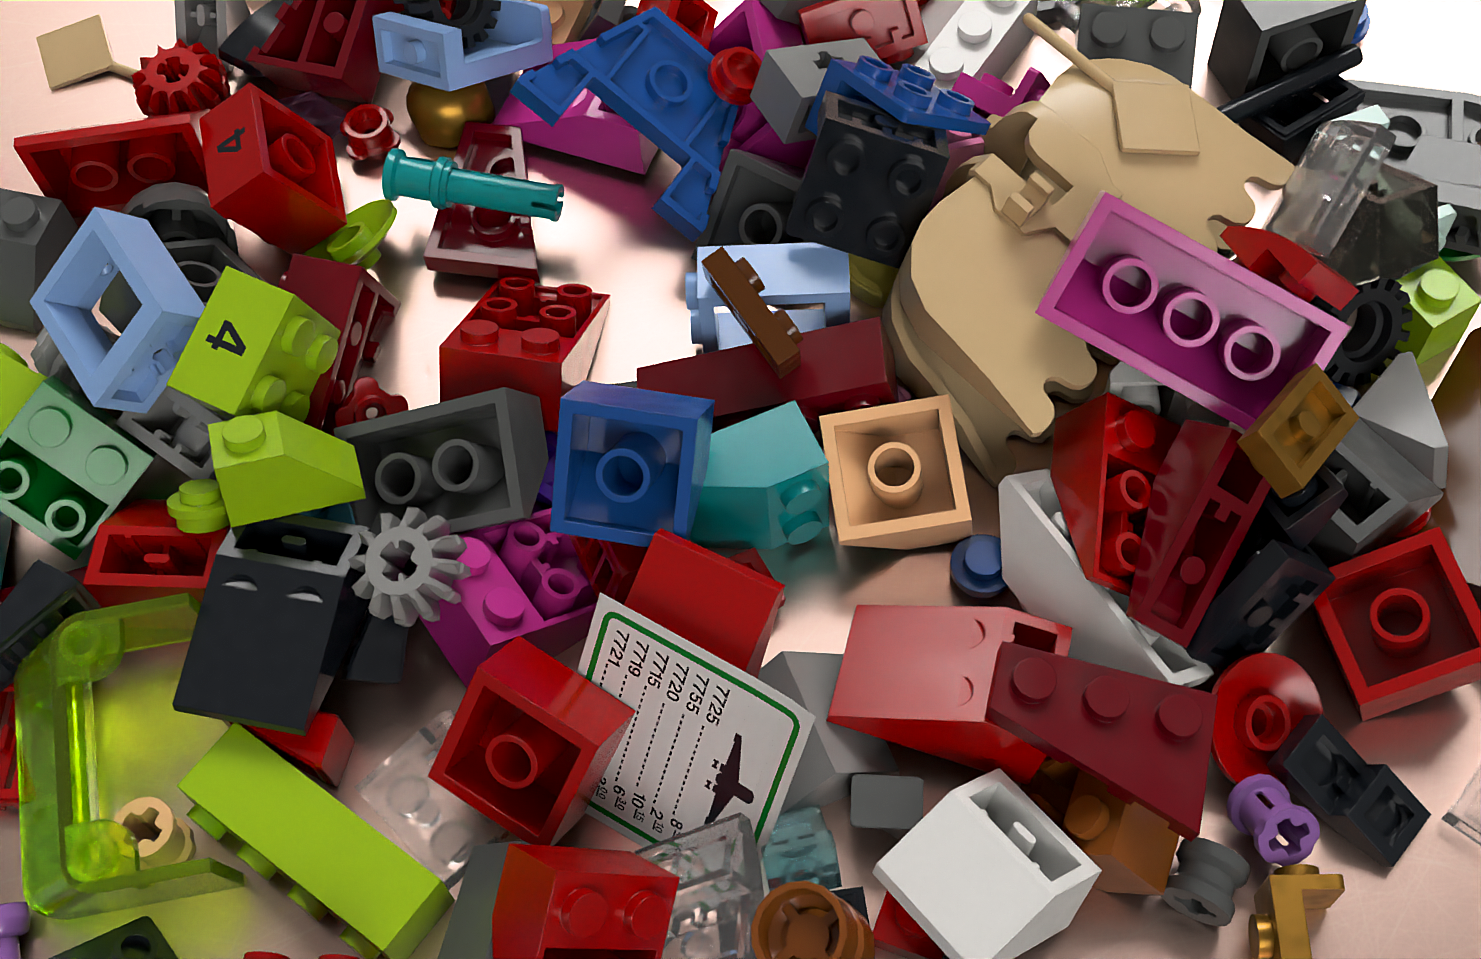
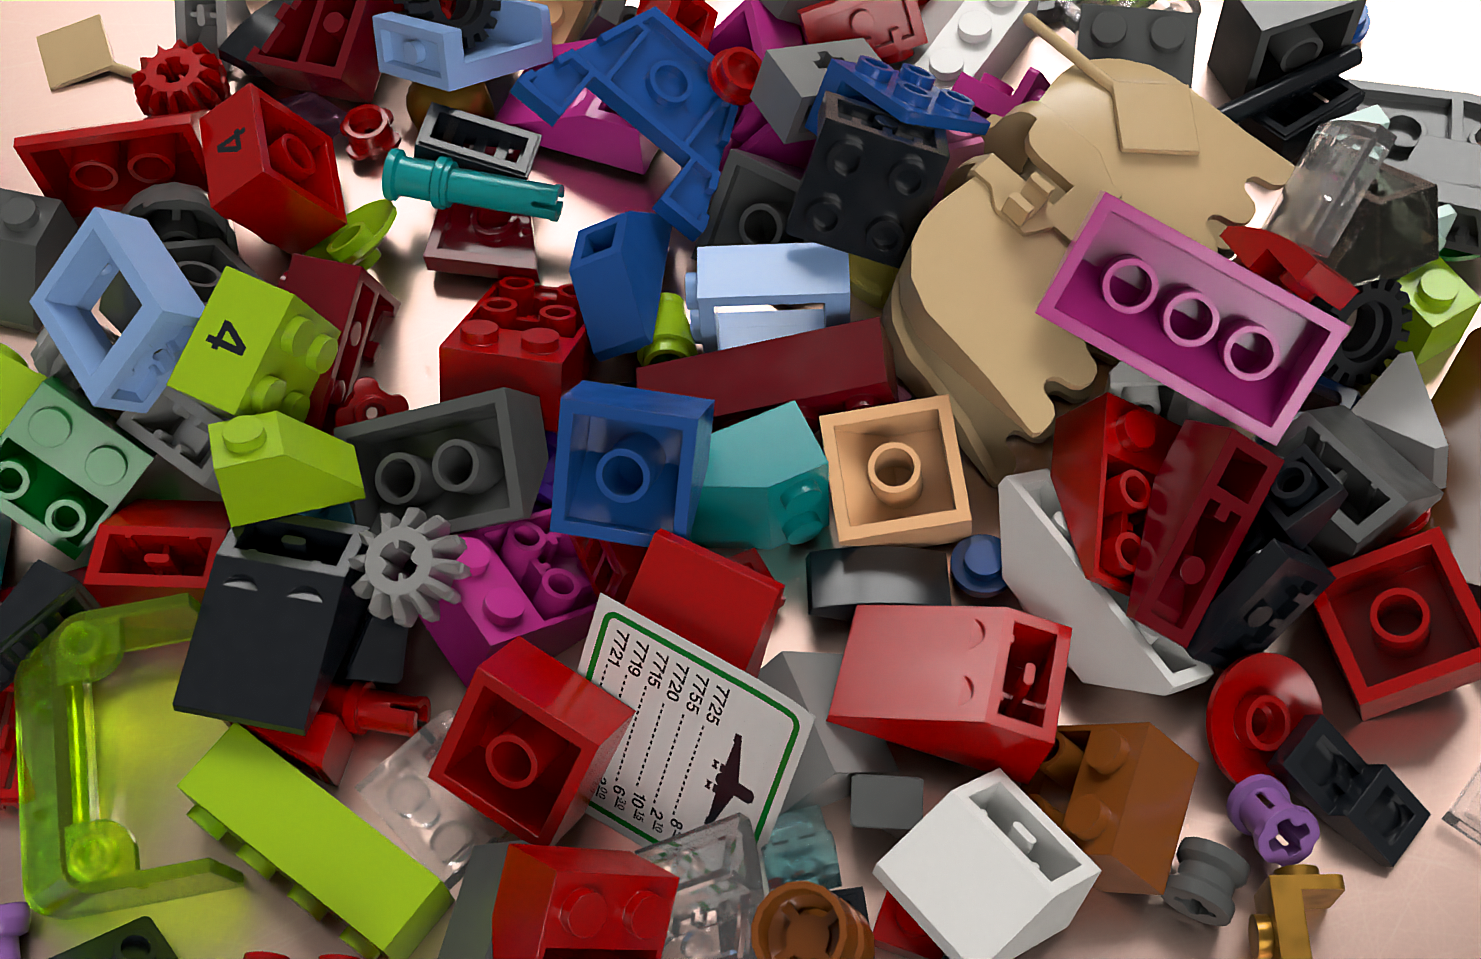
(154, 817): light nougat bush -> none
(198, 507): lime plate -> none
(366, 708): none -> red pin
(459, 127): none -> black slope
(620, 279): none -> blue slope
(671, 333): none -> lime cone
(739, 290): reddish brown plate -> none
(874, 576): none -> black slope
(1118, 726): dark red wing -> none
(1298, 431): pearl gold plate -> none

